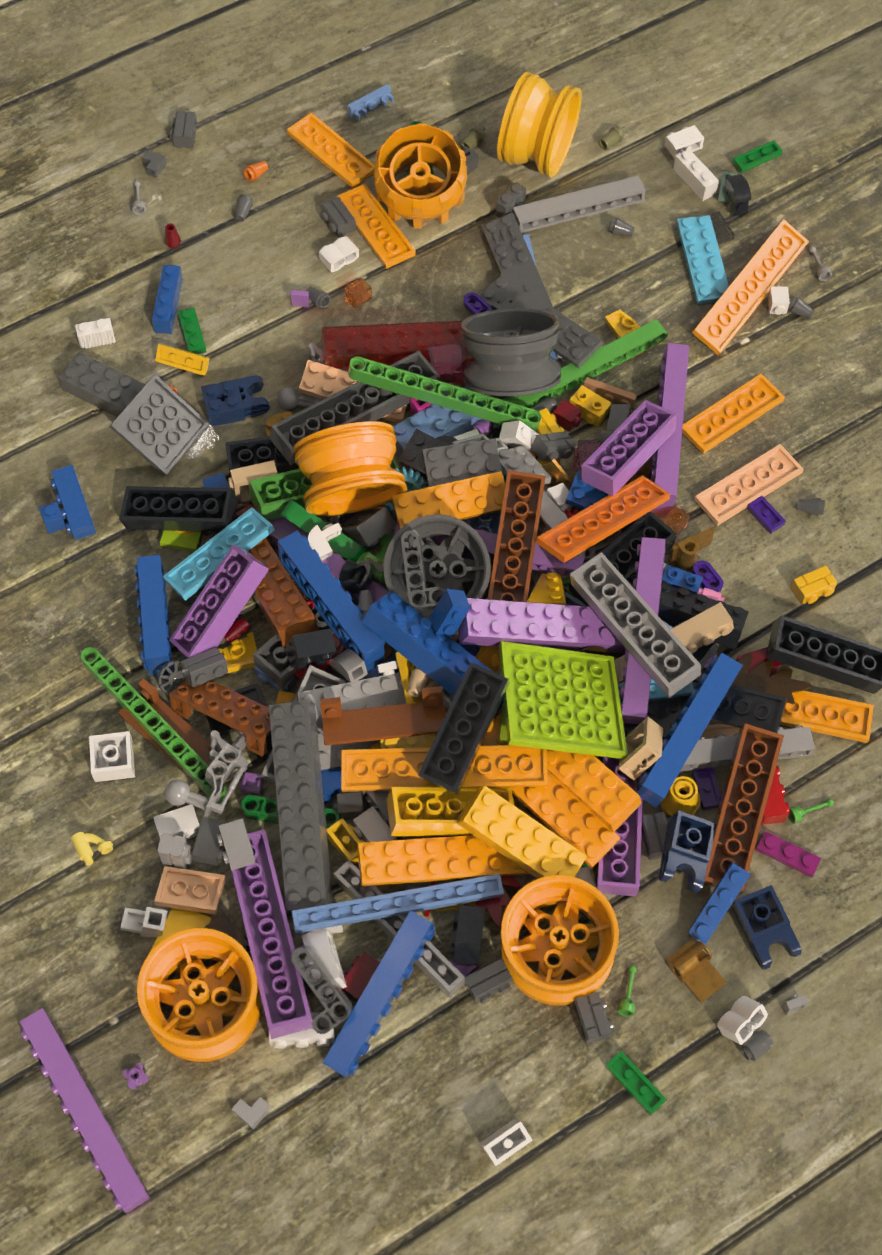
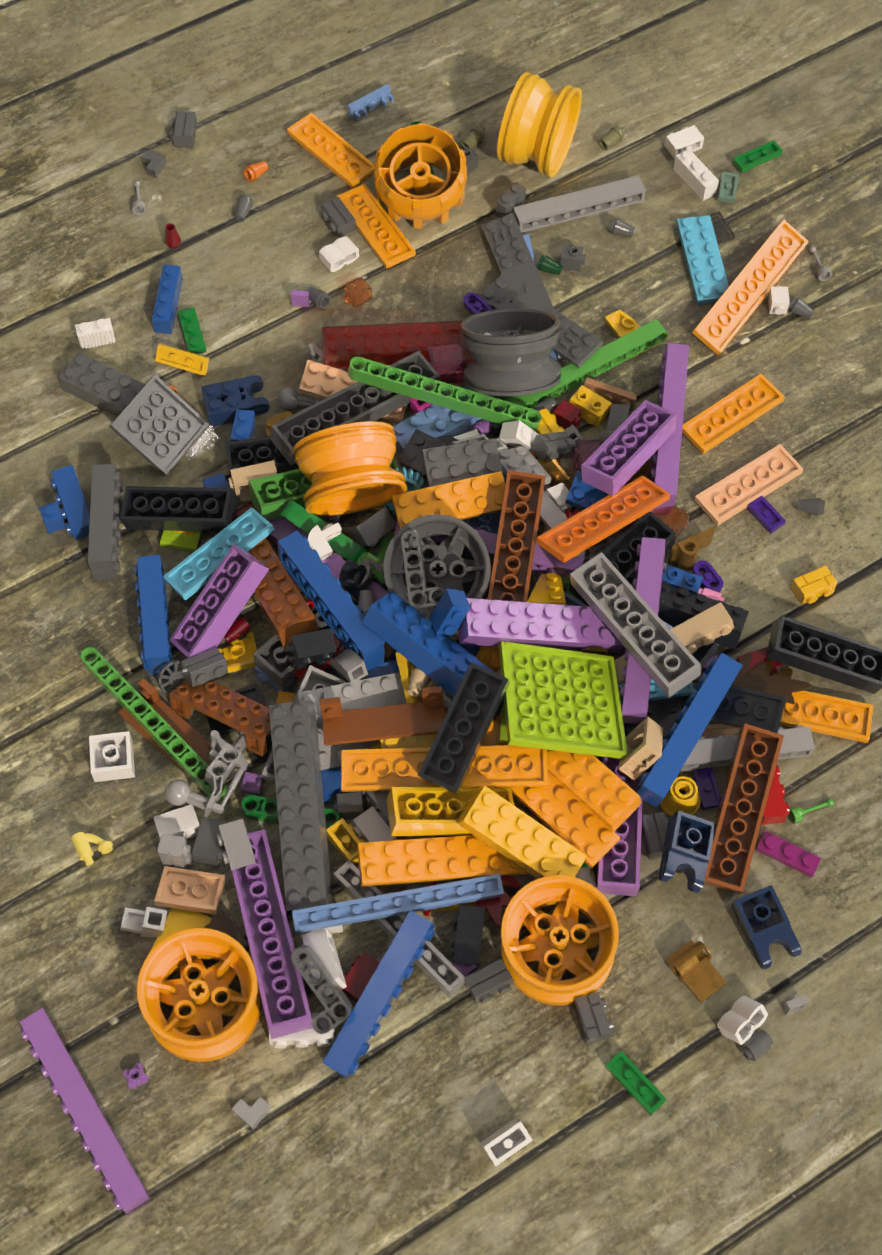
(105, 522): none -> dark grey brick
(243, 425): none -> blue brick
(387, 668): white plate -> none
(549, 265): none -> dark green cone
(572, 257): none -> dark grey brick
(574, 434): none -> light grey piece
(626, 1006): bright green hinge -> none
(718, 903): blue plate -> none
(739, 193): black brick -> none

